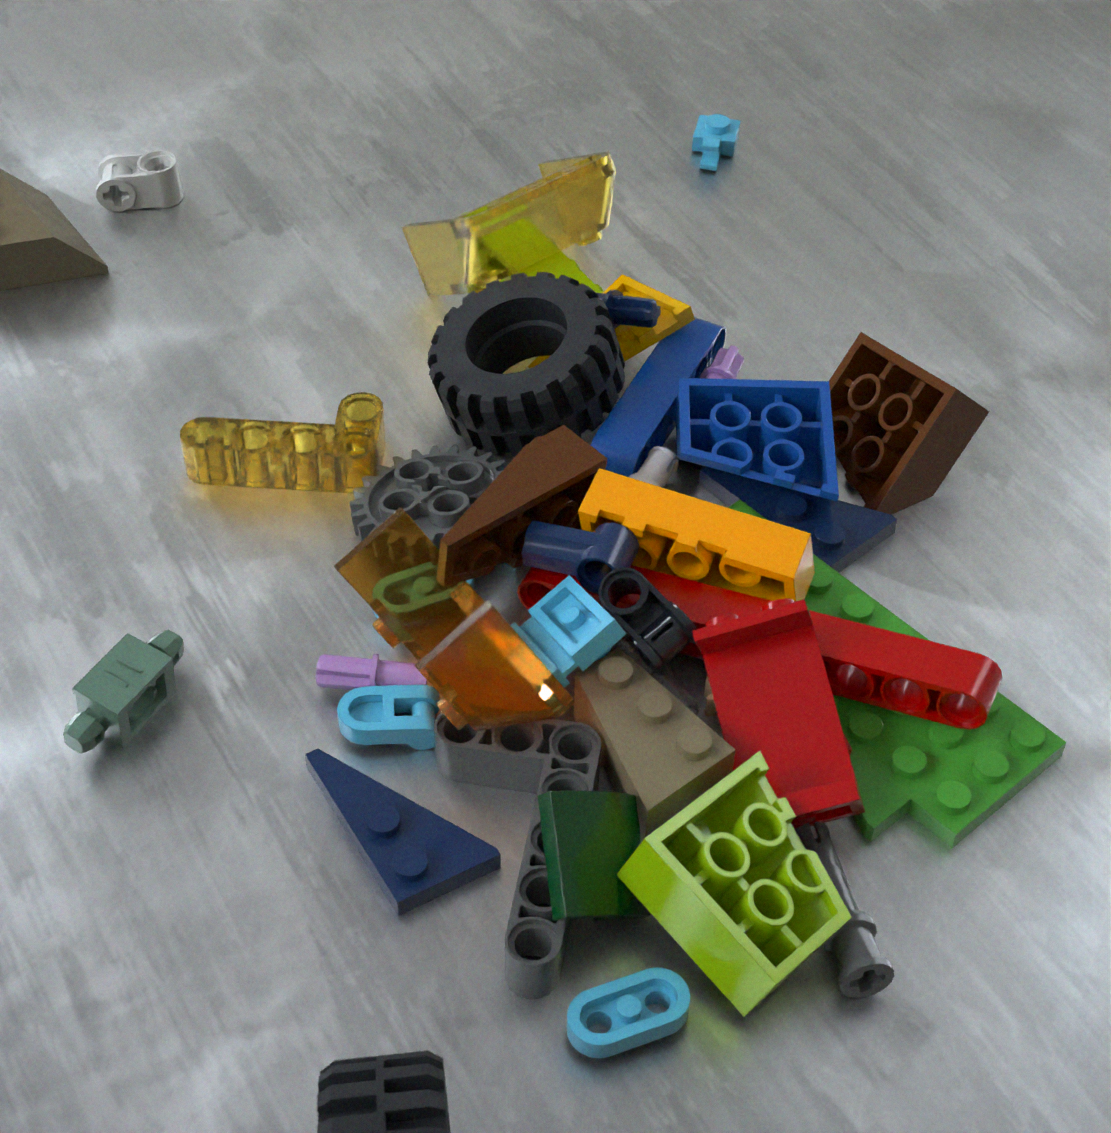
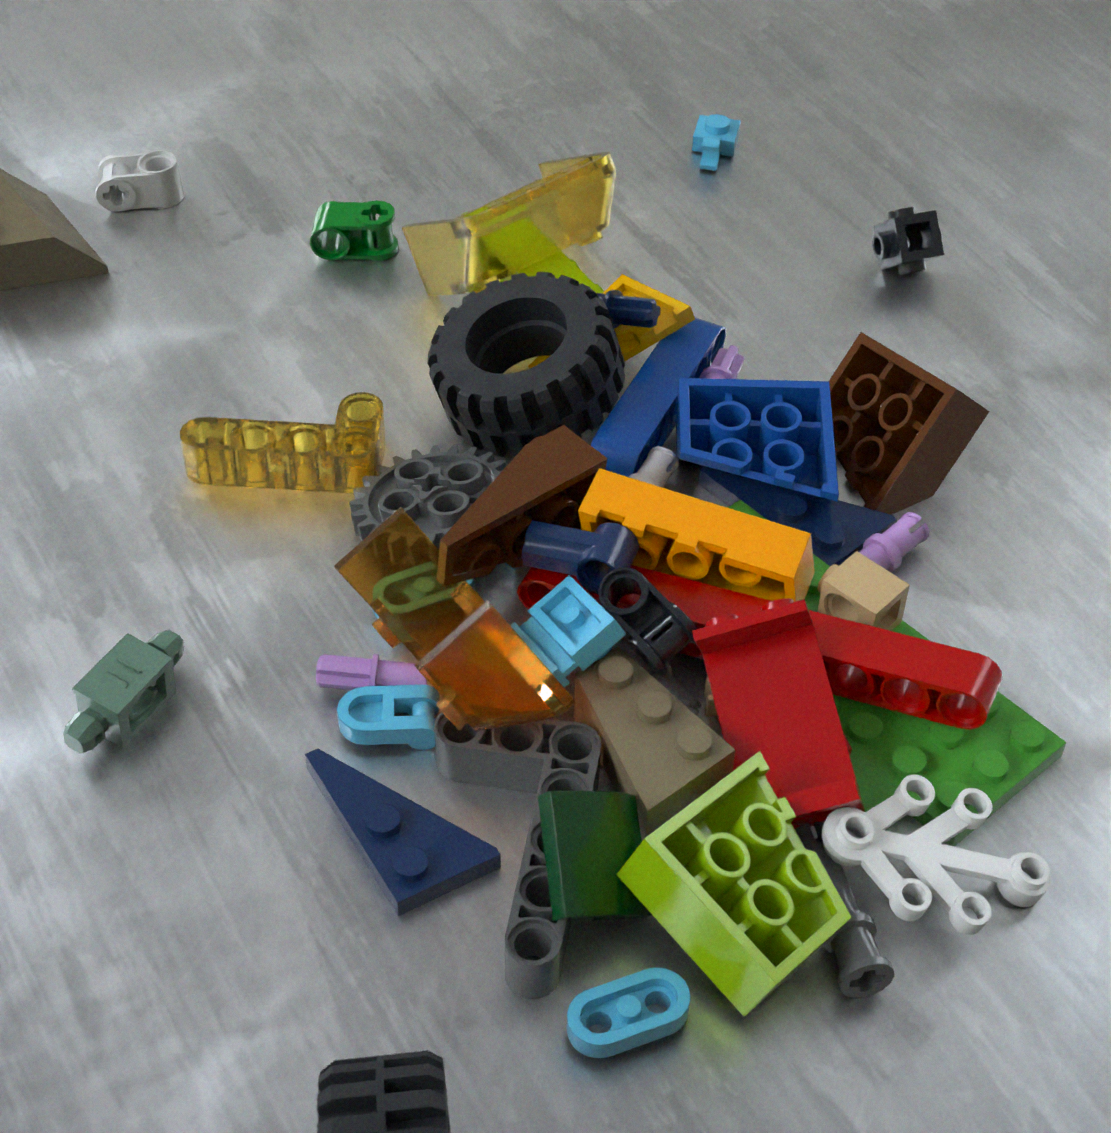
(352, 230): none -> green piece
(863, 593): none -> tan brick
(895, 542): none -> lavender pin
(907, 240): none -> black brick
(930, 857): none -> white plant

